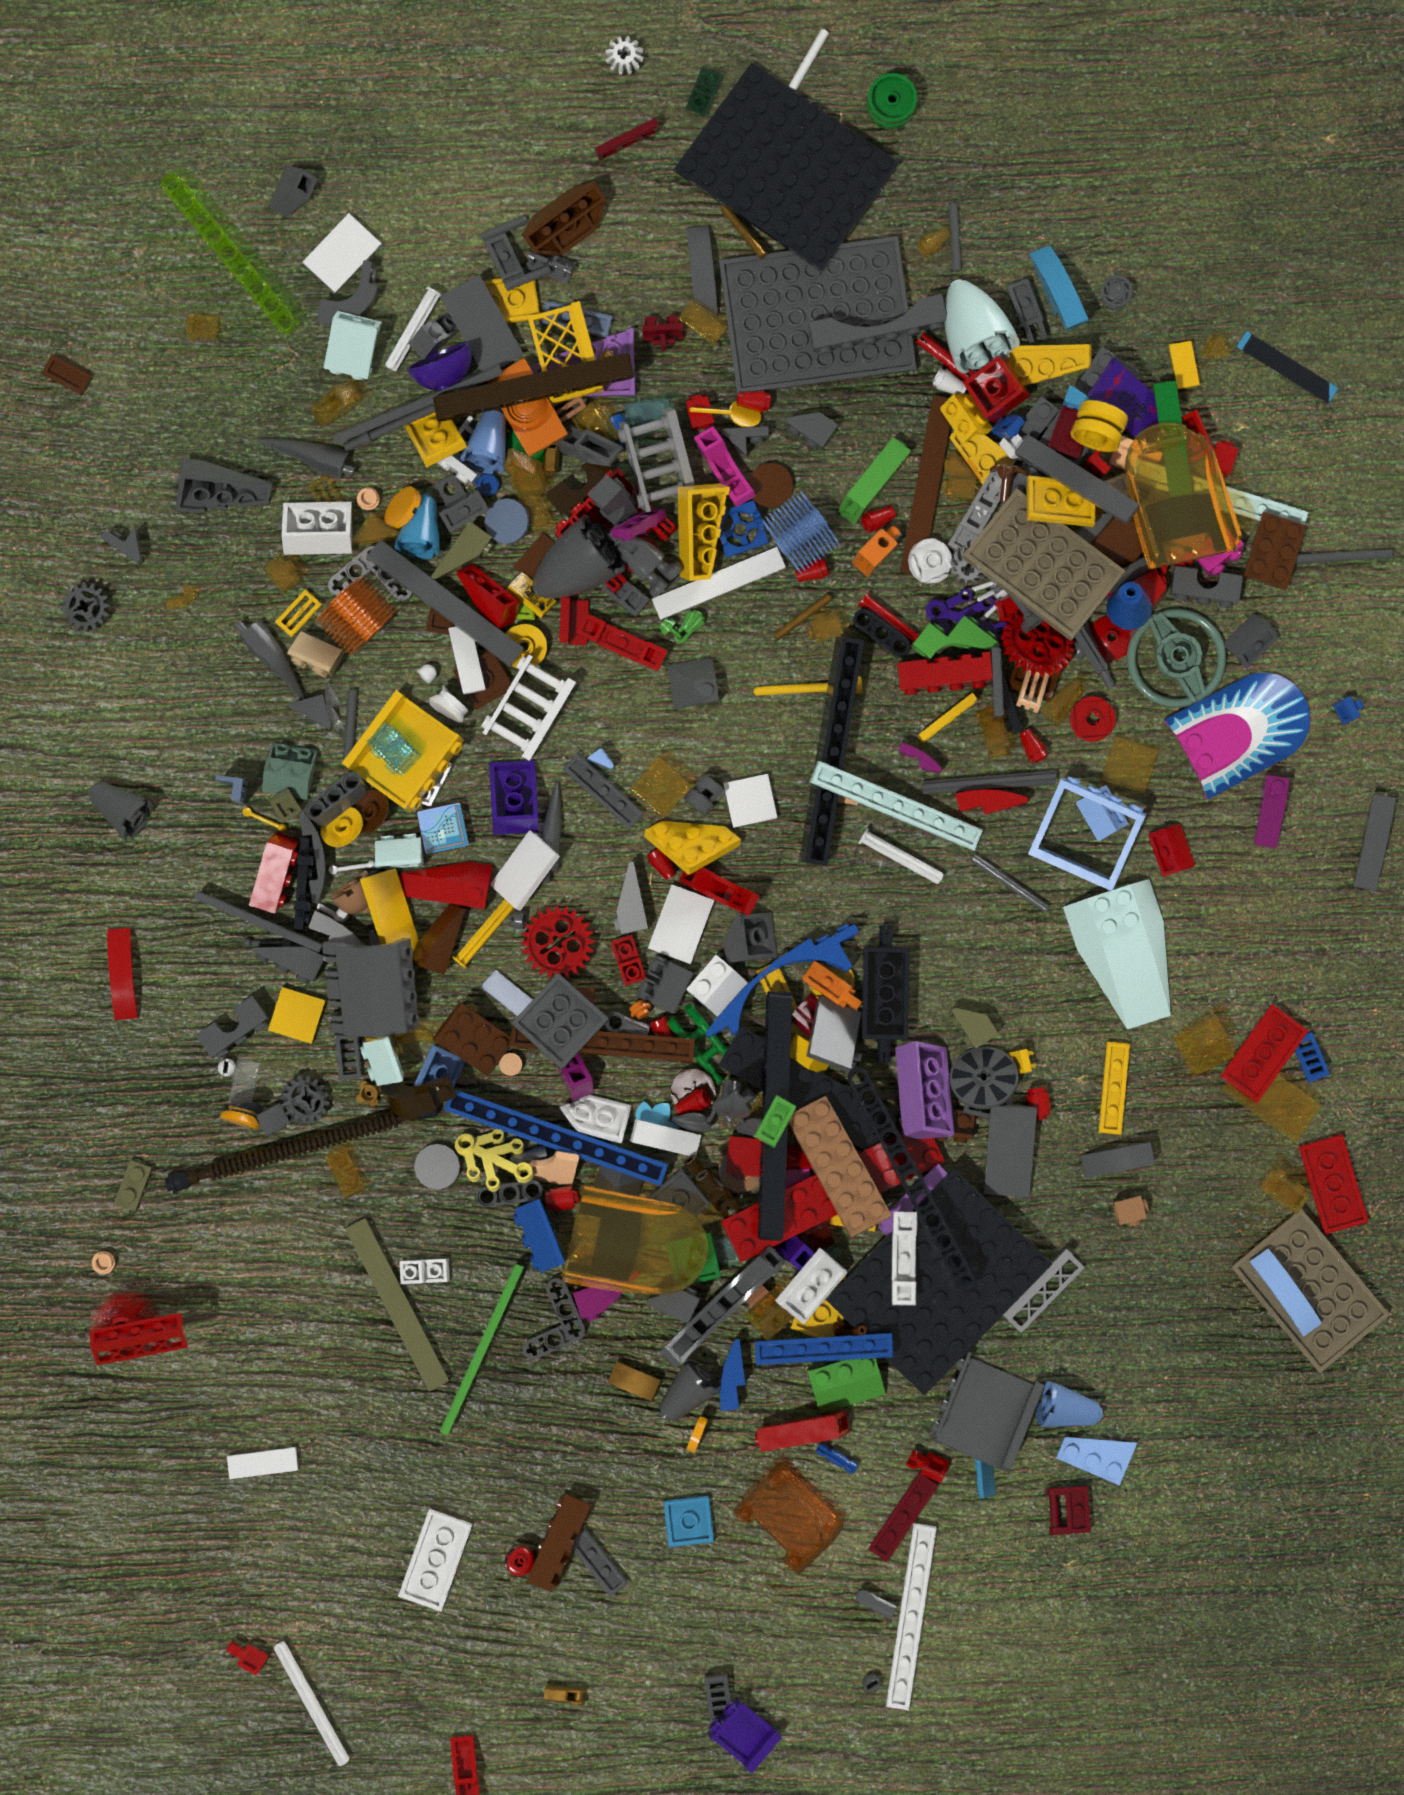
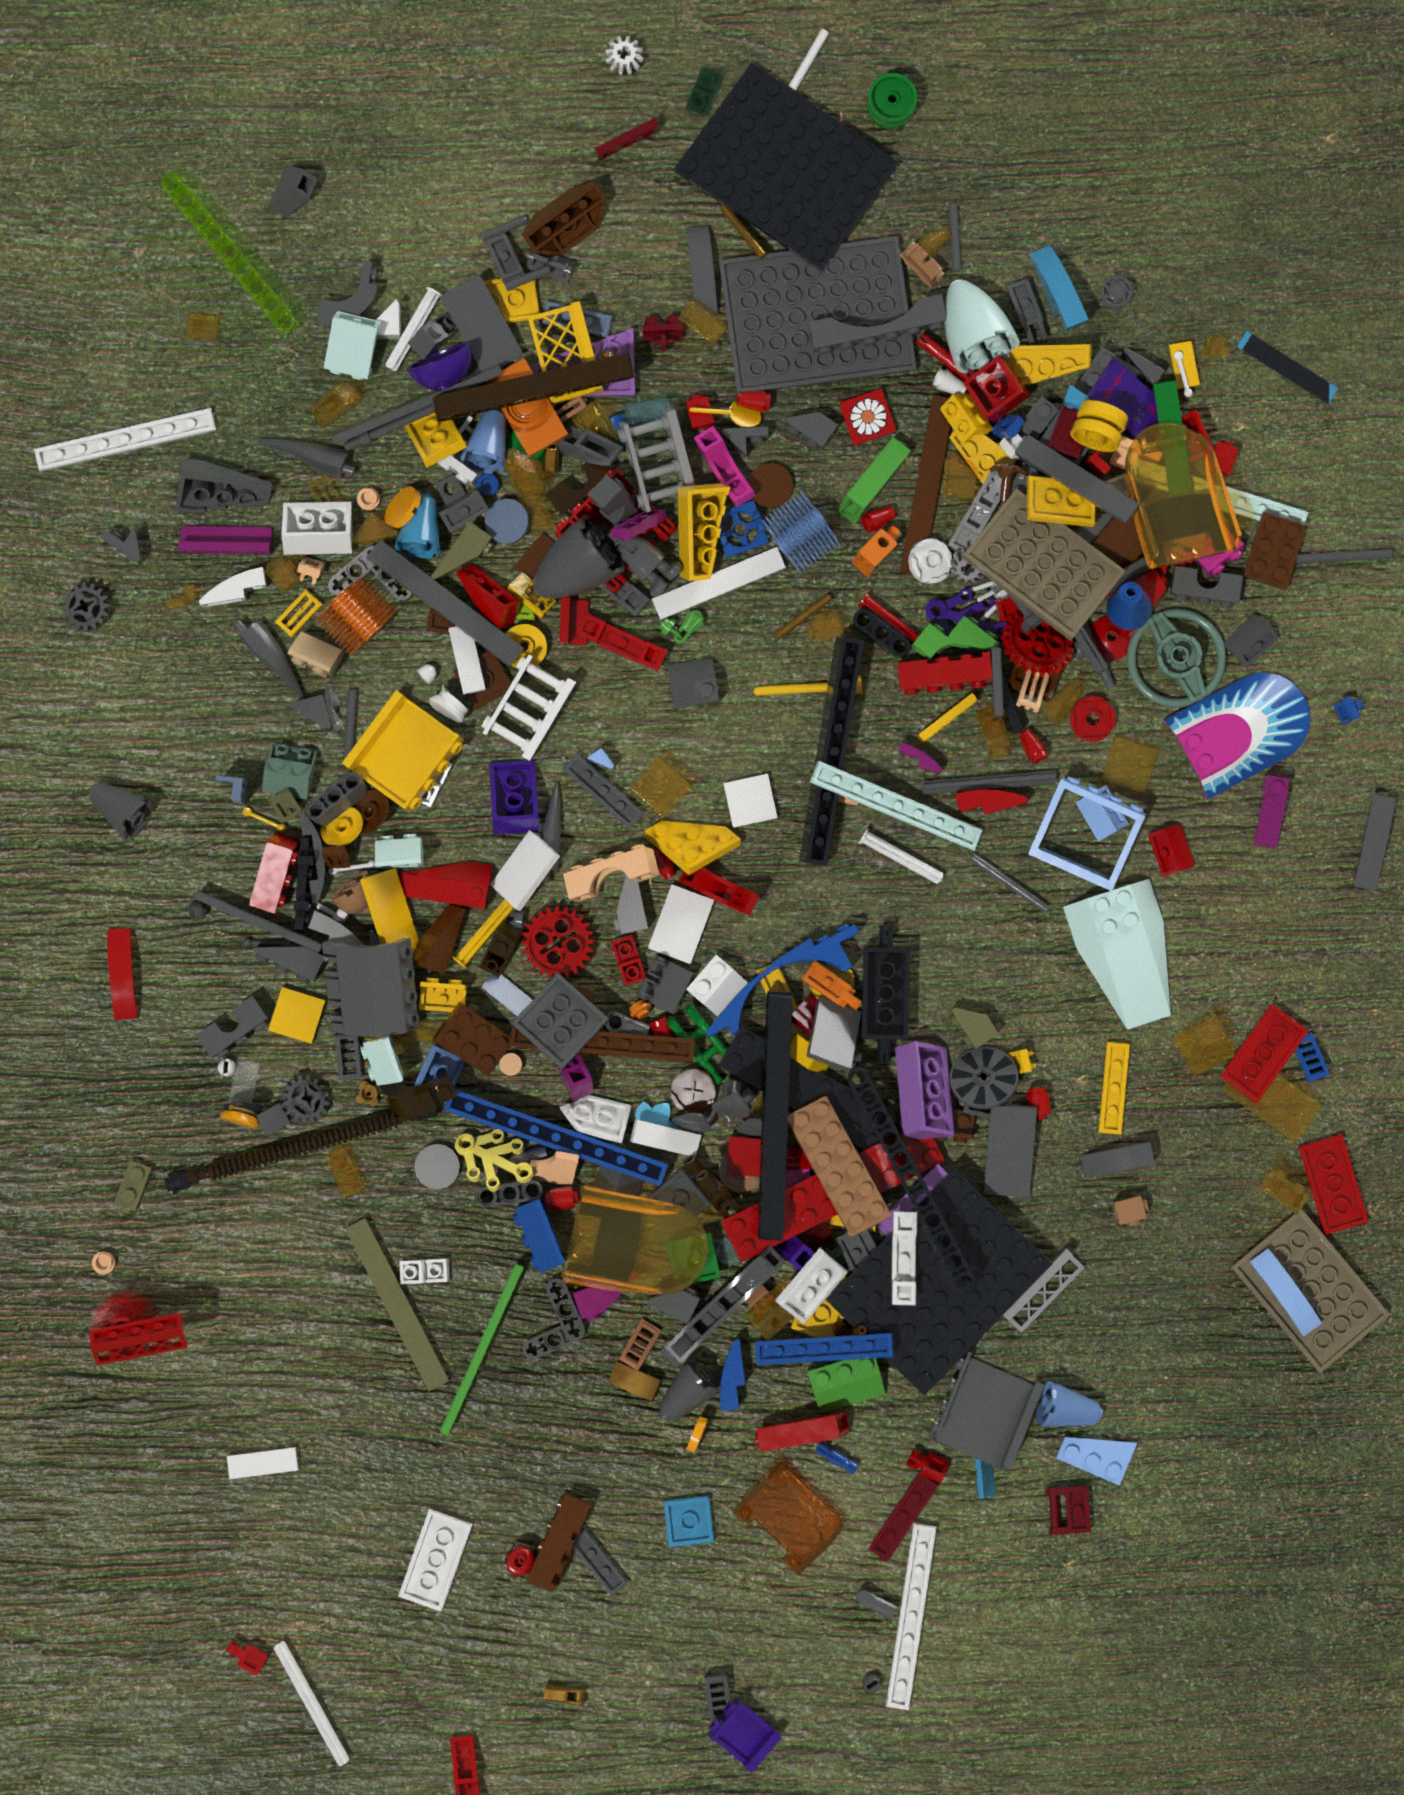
(66, 375): reddish brown tile -> none
(125, 439): none -> white tile
(196, 910): none -> dark grey hinge
(225, 540): none -> magenta panel
(235, 588): none -> white slope
(310, 567): none -> light nougat tile
(337, 856): none -> reddish brown bracket
(342, 253): white tile -> none
(390, 322): none -> white slope
(393, 749): clear light blue brick -> none
(440, 996): none -> yellow bracket
(442, 828): piece -> none
(500, 948): none -> dark brown slope
(585, 881): none -> light nougat arch
(628, 1360): none -> nougat slope
(694, 1102): red cone -> none
(701, 802): dark grey wheel -> none
(750, 938): dark grey slope -> none
(774, 1121): bright green plate -> none
(815, 572): red cone -> none
(855, 1248): none -> dark grey plate
(867, 417): none -> tile
(930, 271): none -> medium nougat hinge
(1148, 371): none -> dark grey slope
(1178, 357): none -> white hinge

